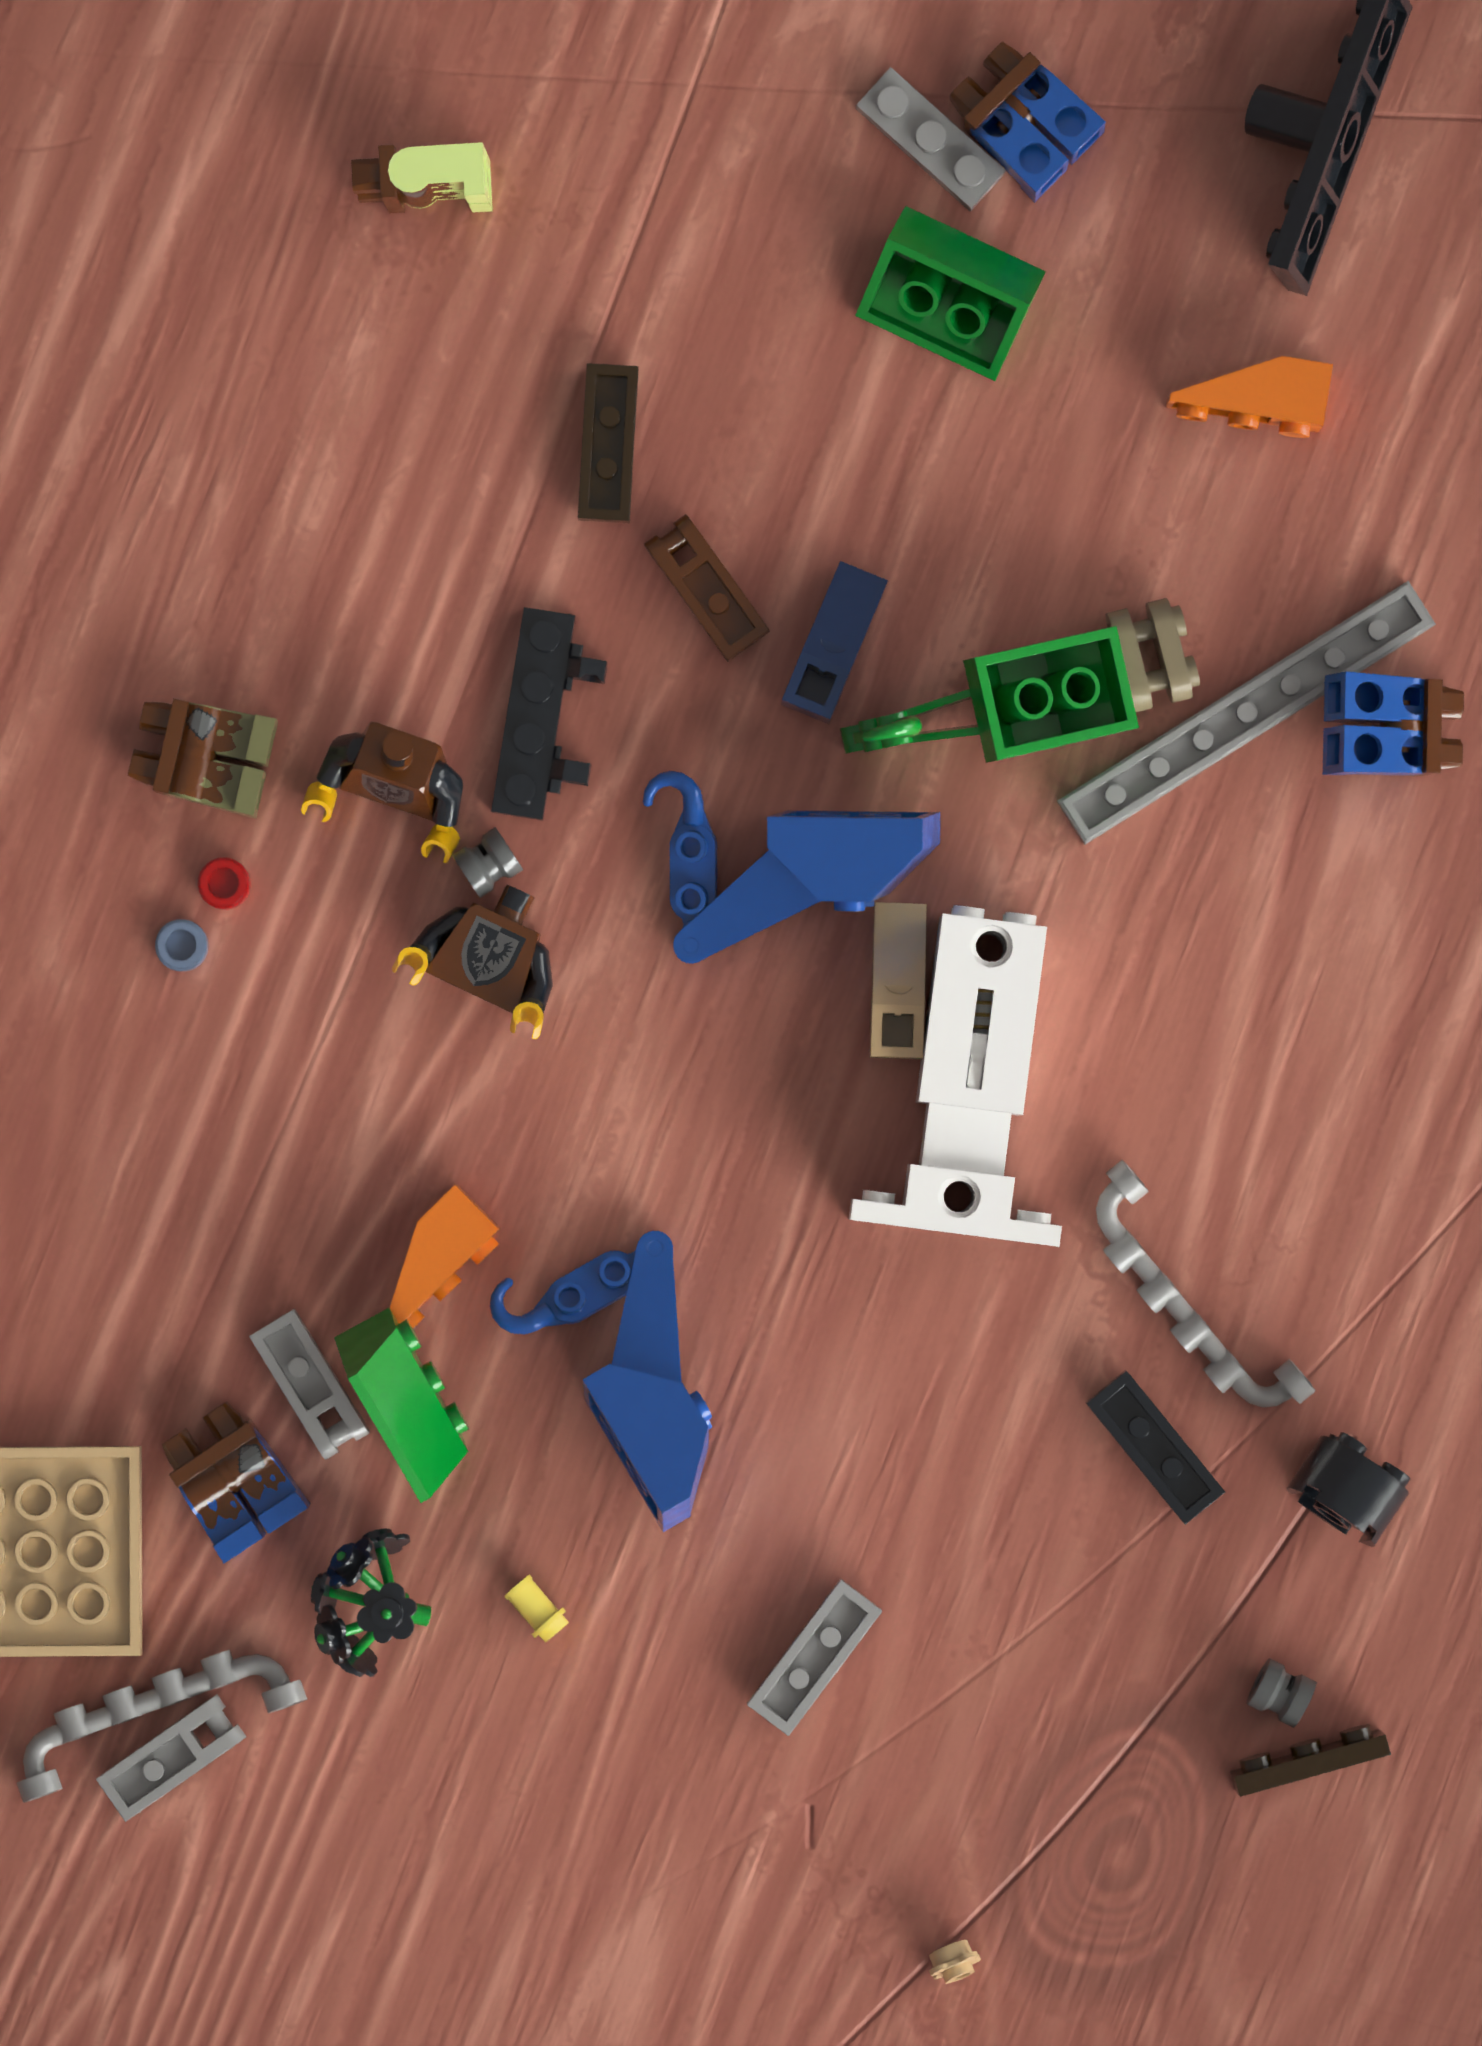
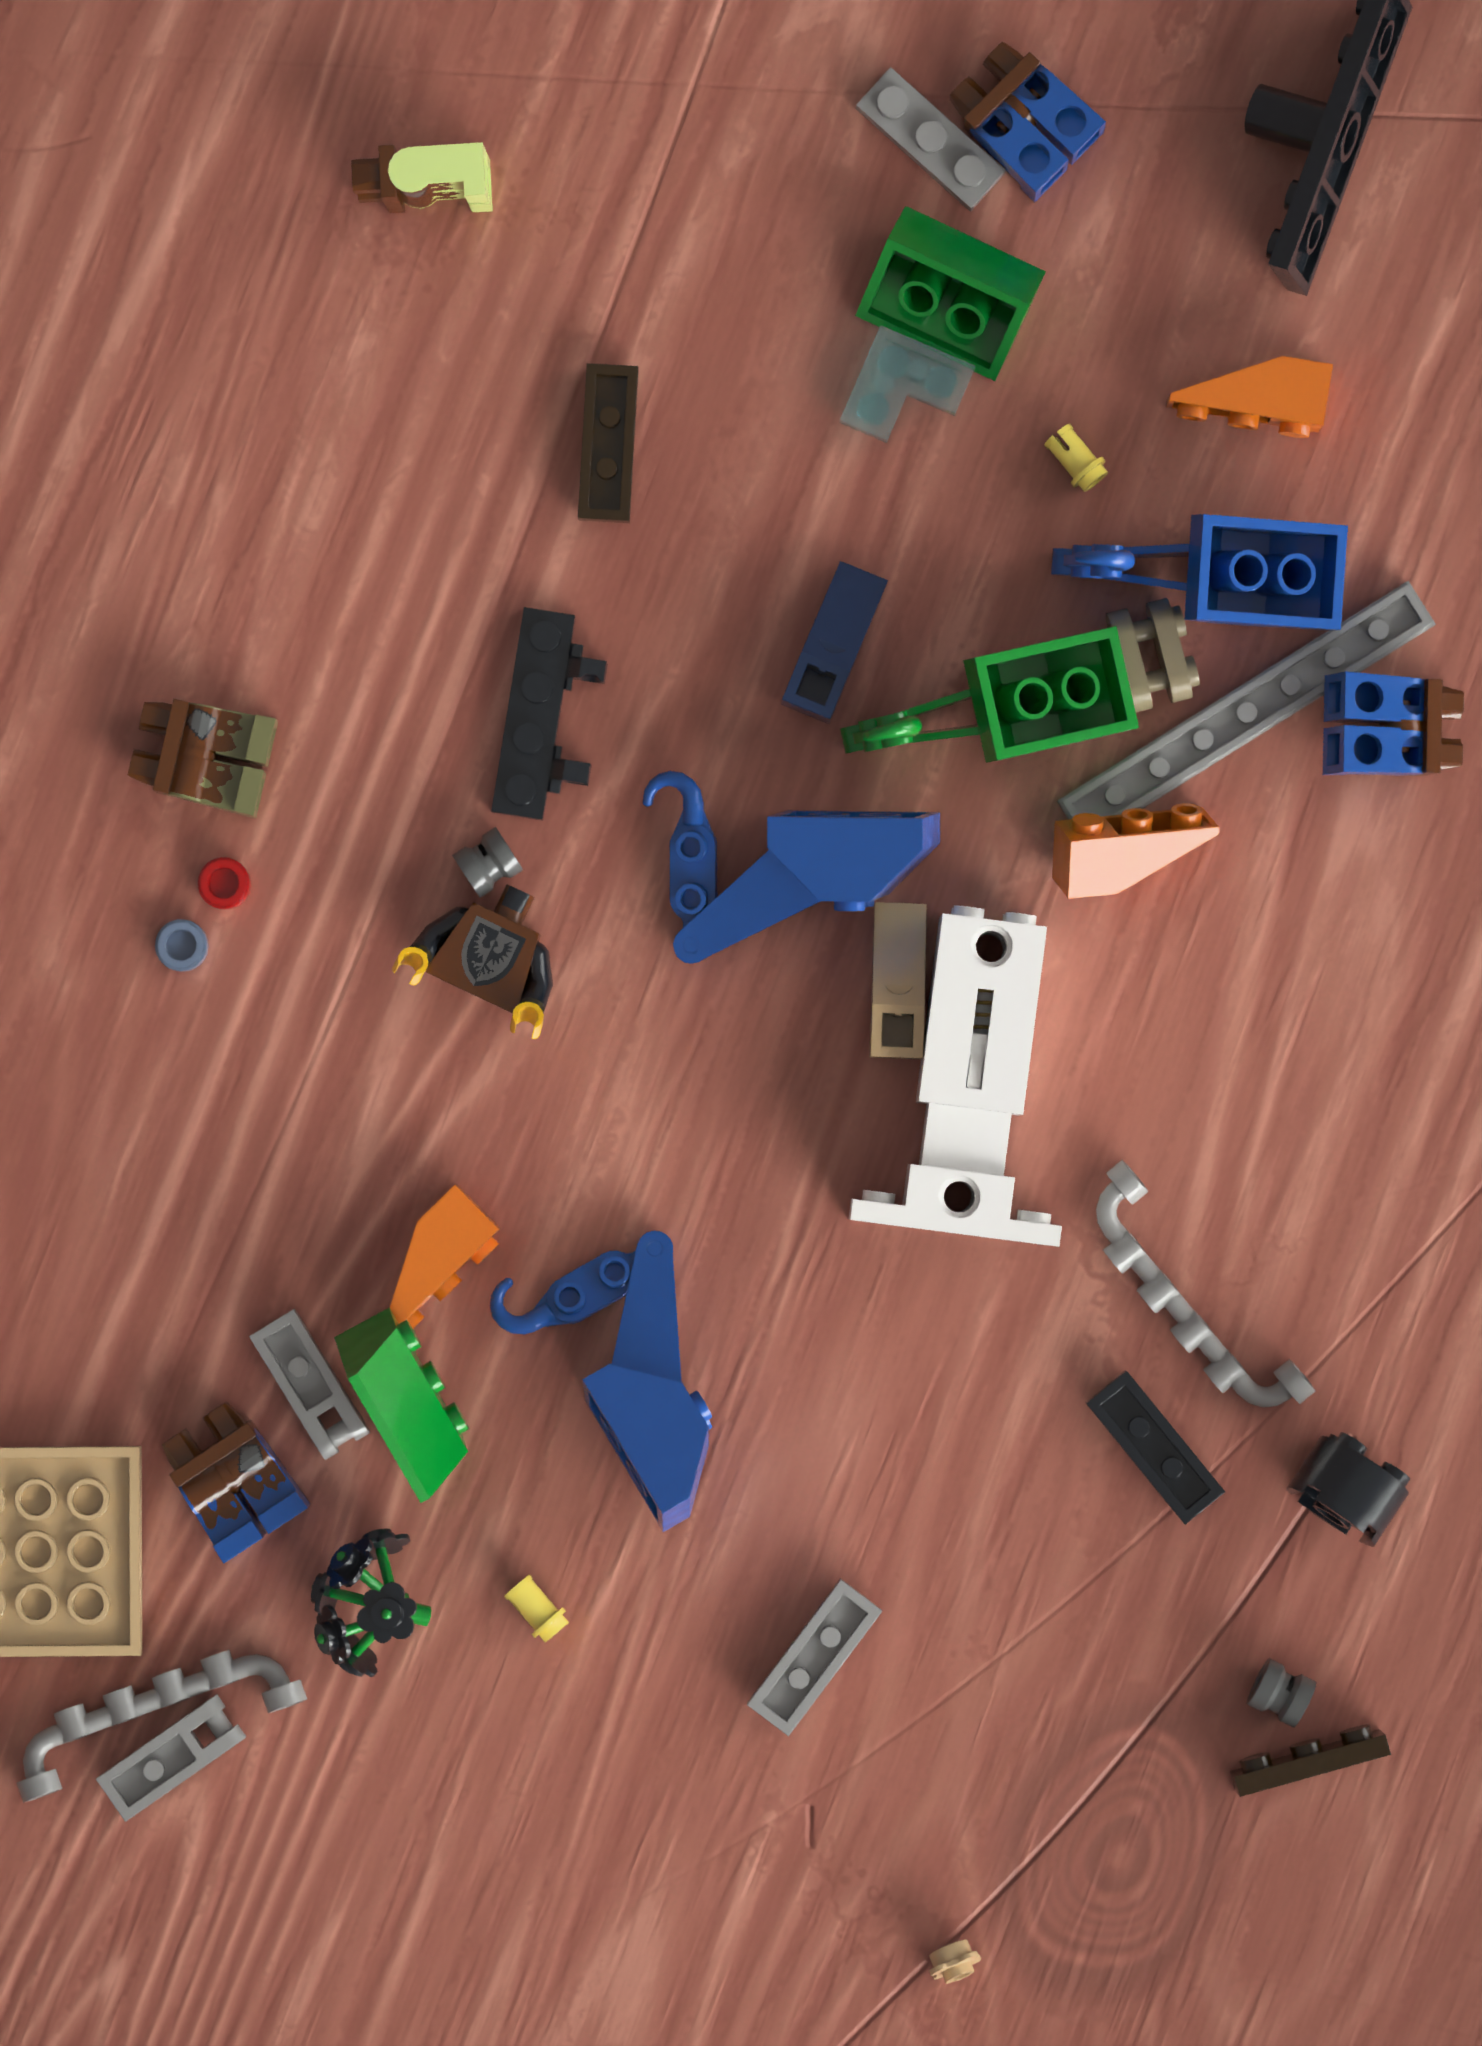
(395, 772): torso -> none
(708, 589): reddish brown plate -> none
(900, 369): none -> clear light blue plate
(1078, 460): none -> light yellow pin
(1116, 851): none -> slope
(1238, 570): none -> blue slope

